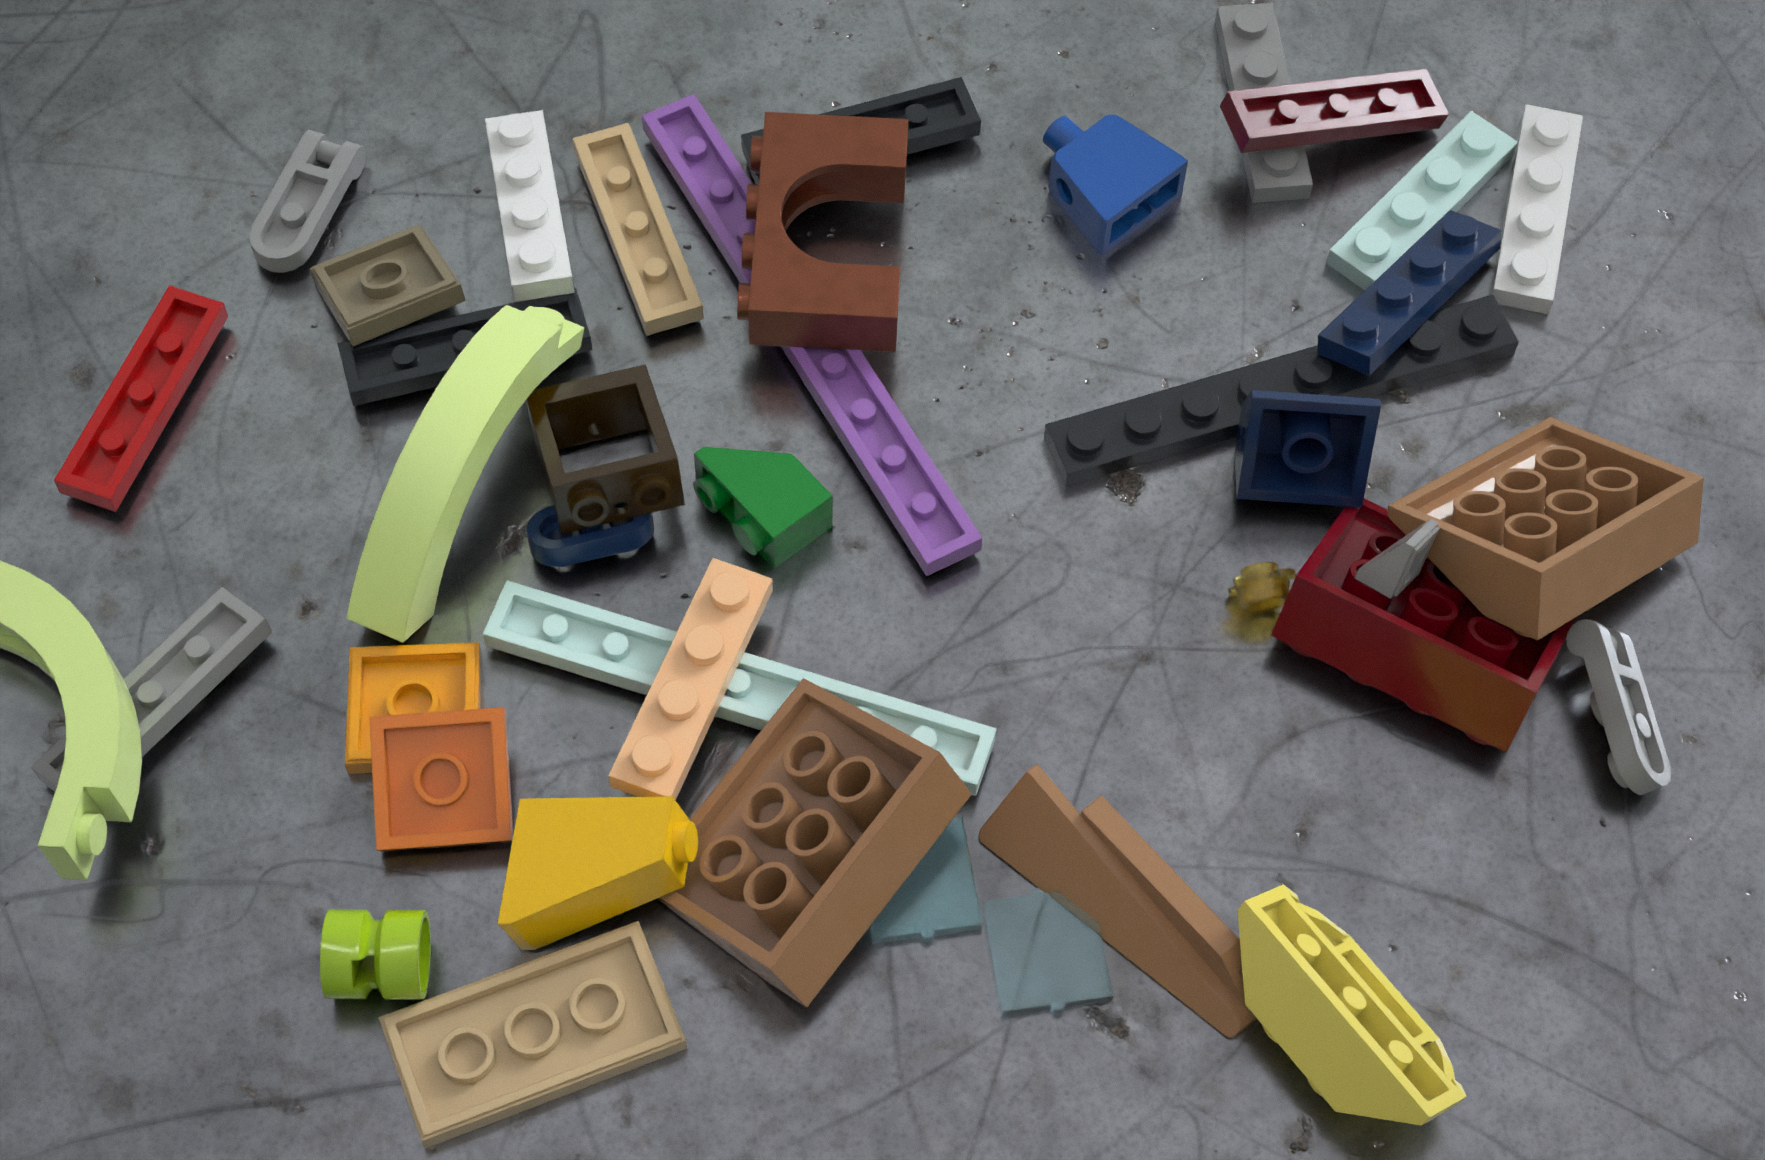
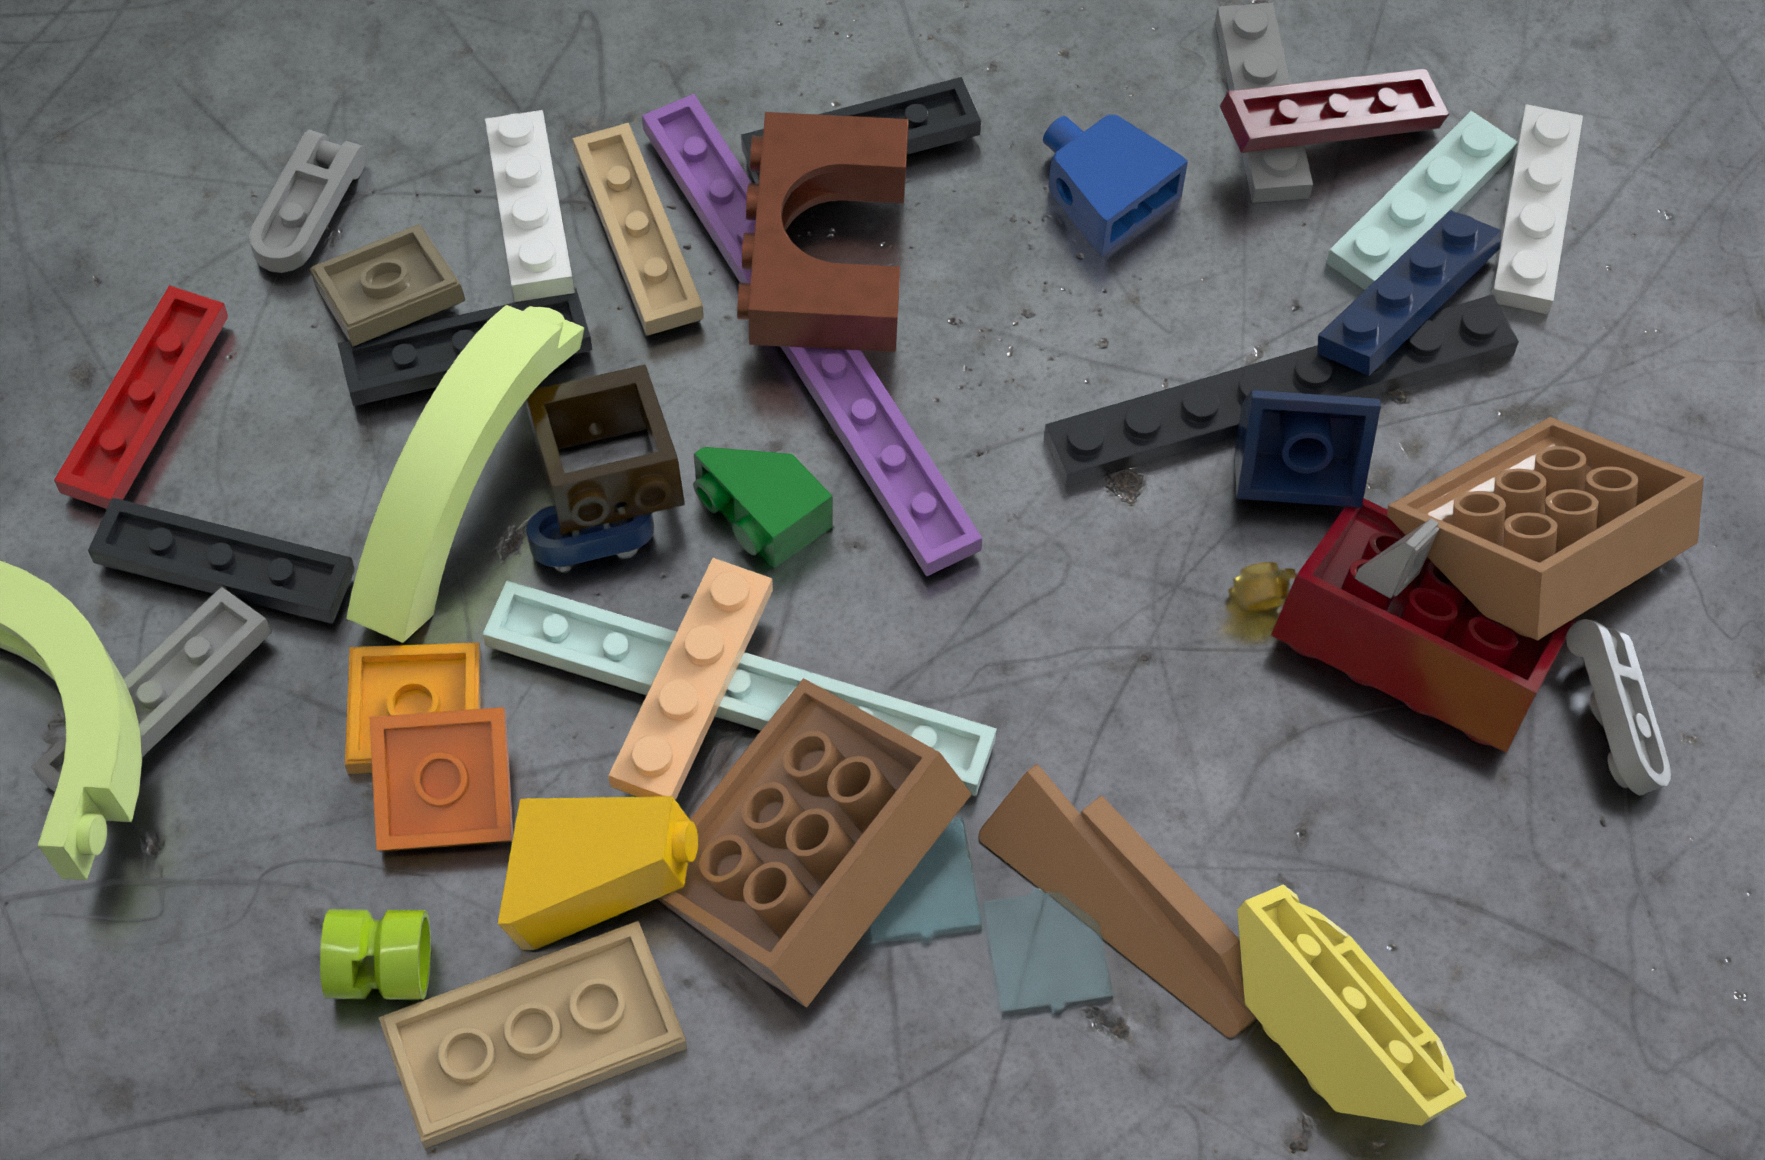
(219, 556): none -> black plate

